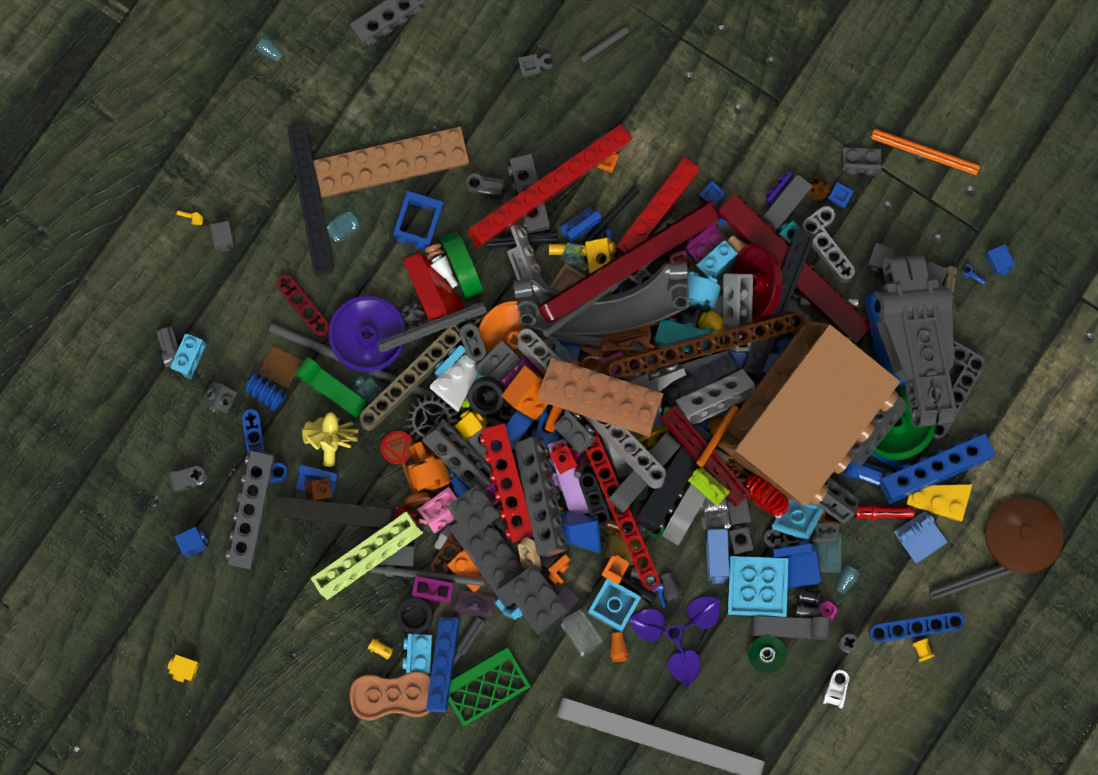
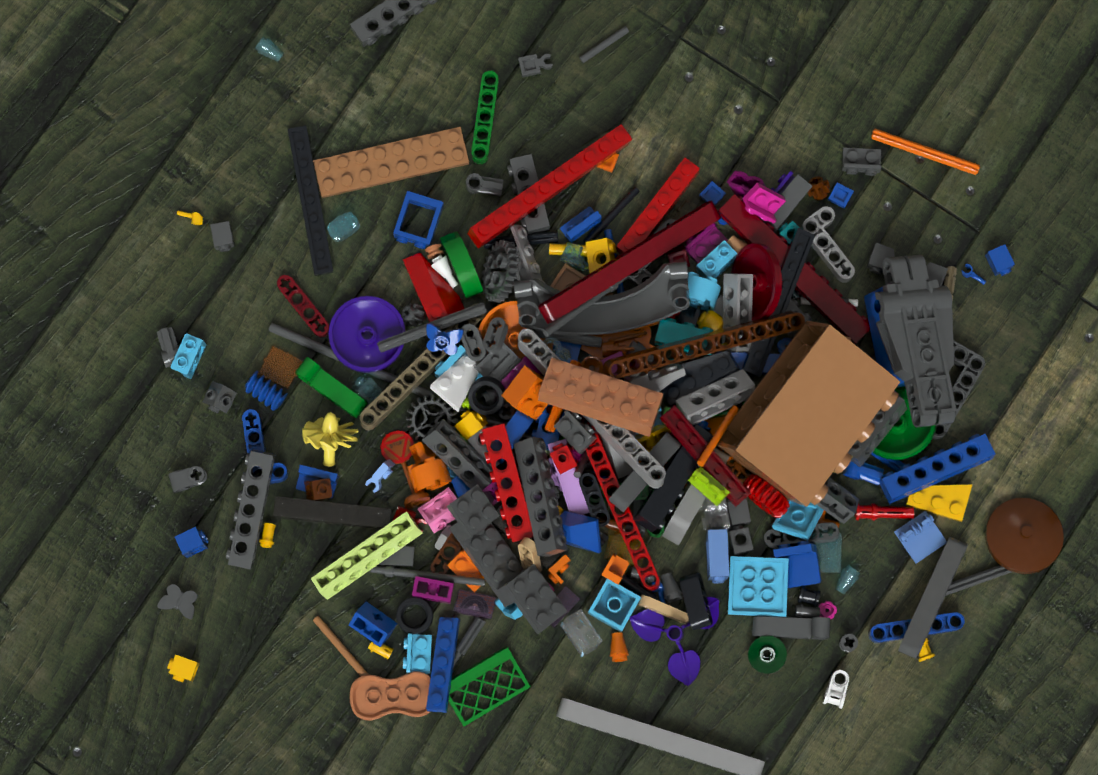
(179, 600): none -> dark grey animal
(267, 535): none -> yellow pin
(340, 647): none -> medium nougat bar
(372, 624): none -> blue brick
(383, 471): none -> light blue plate
(442, 340): none -> blue animal
(485, 108): none -> green beam
(495, 335): none -> dark grey beam
(496, 283): none -> dark grey gear
(663, 609): none -> tan beam
(696, 600): none -> black beam
(742, 183): none -> magenta brick
(763, 202): none -> dark pink bracket
(933, 598): none -> dark grey beam

